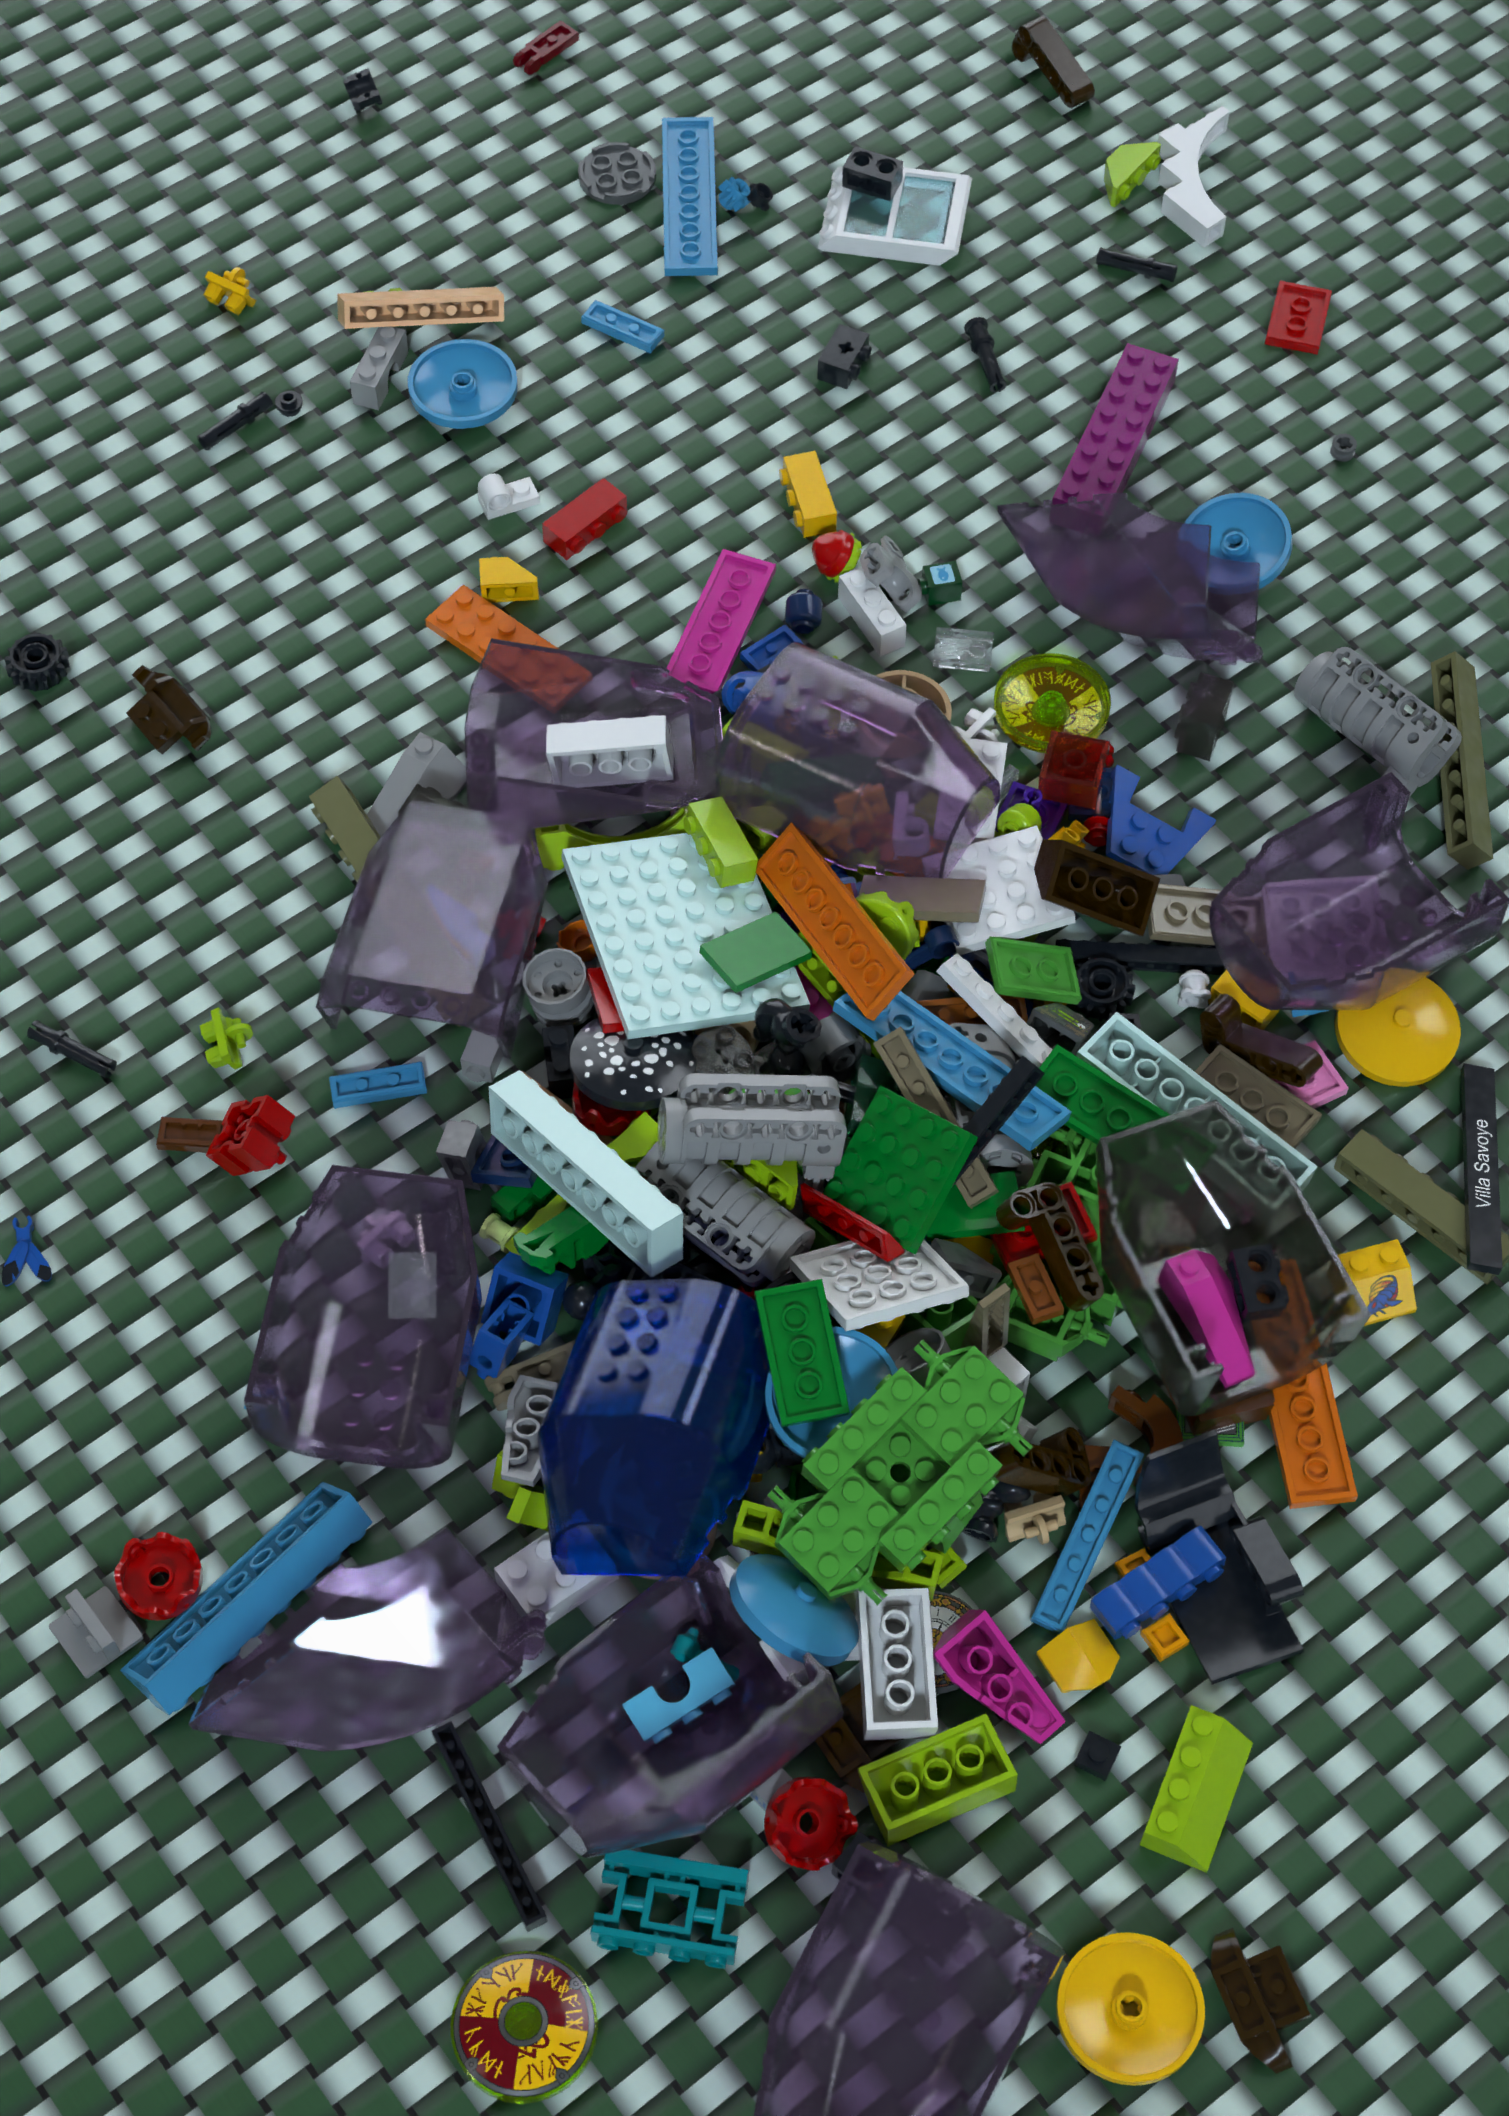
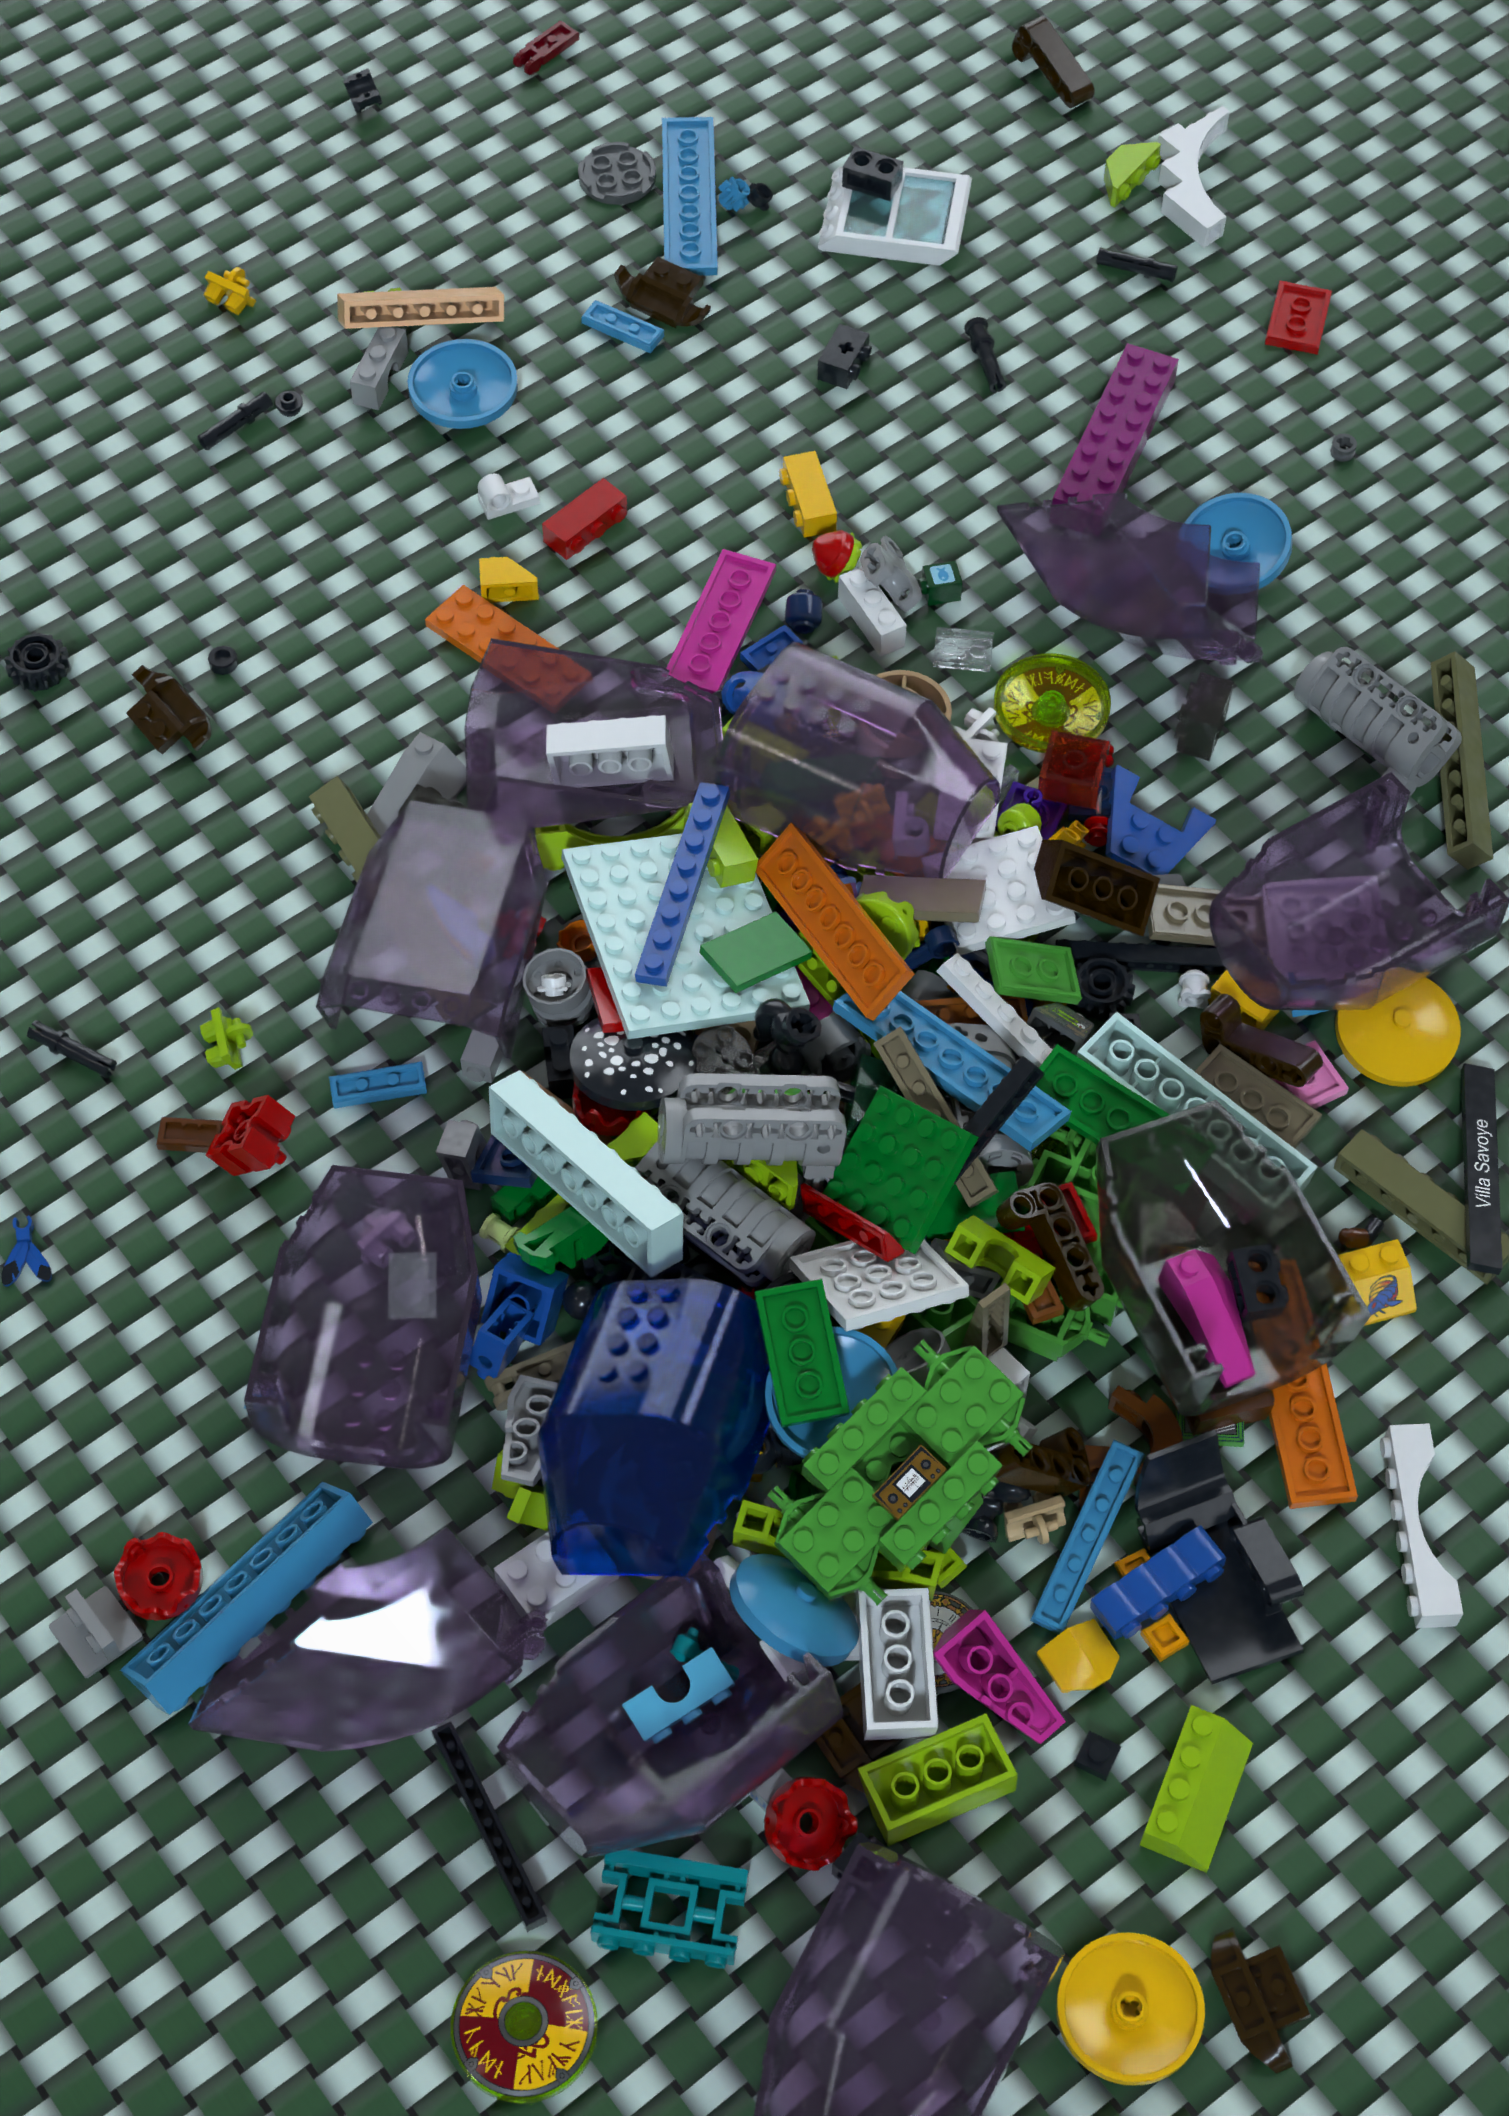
(223, 660): none -> black tile
(553, 984): none -> white plate
(663, 293): none -> dark brown plate
(682, 885): none -> blue plate
(909, 1482): none -> tile
(981, 1245): none -> lime arch
(1361, 1237): none -> reddish brown arm
(1433, 1591): none -> white arch

